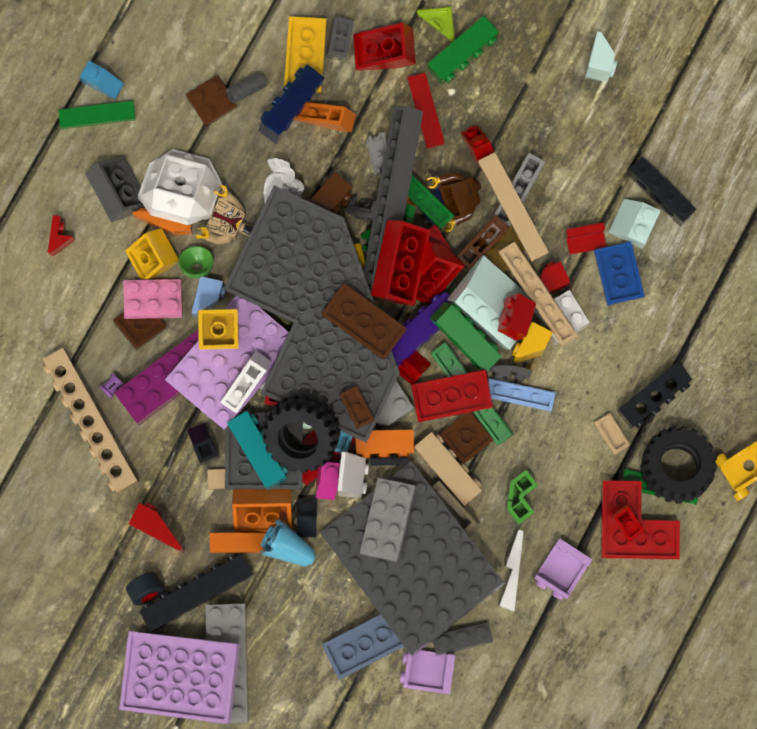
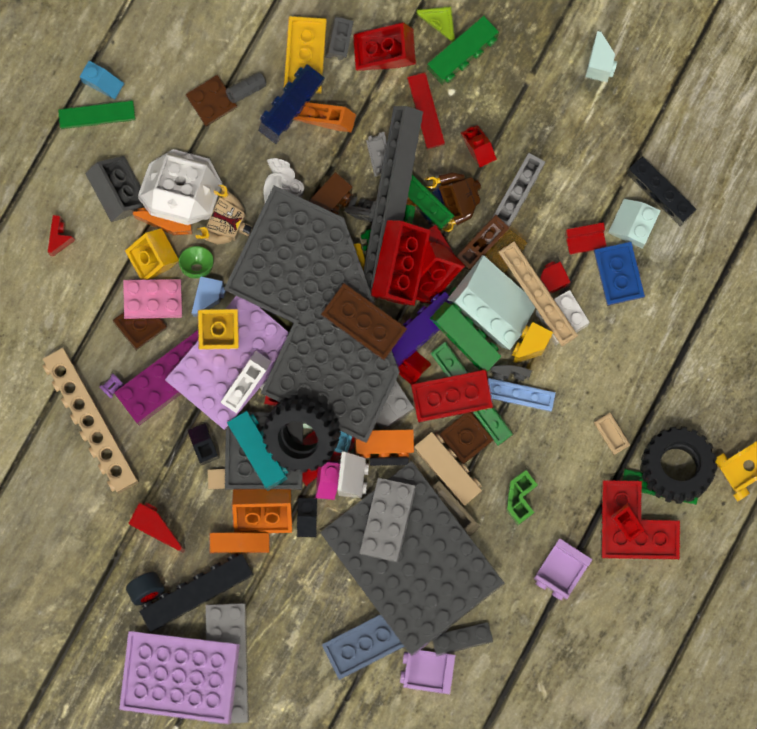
(286, 545): medium azure cone -> none
(356, 407): reddish brown plate -> none
(513, 207): tan tile -> none
(513, 563): white slope -> none
(516, 316): red brick -> none
(676, 374): black brick -> none

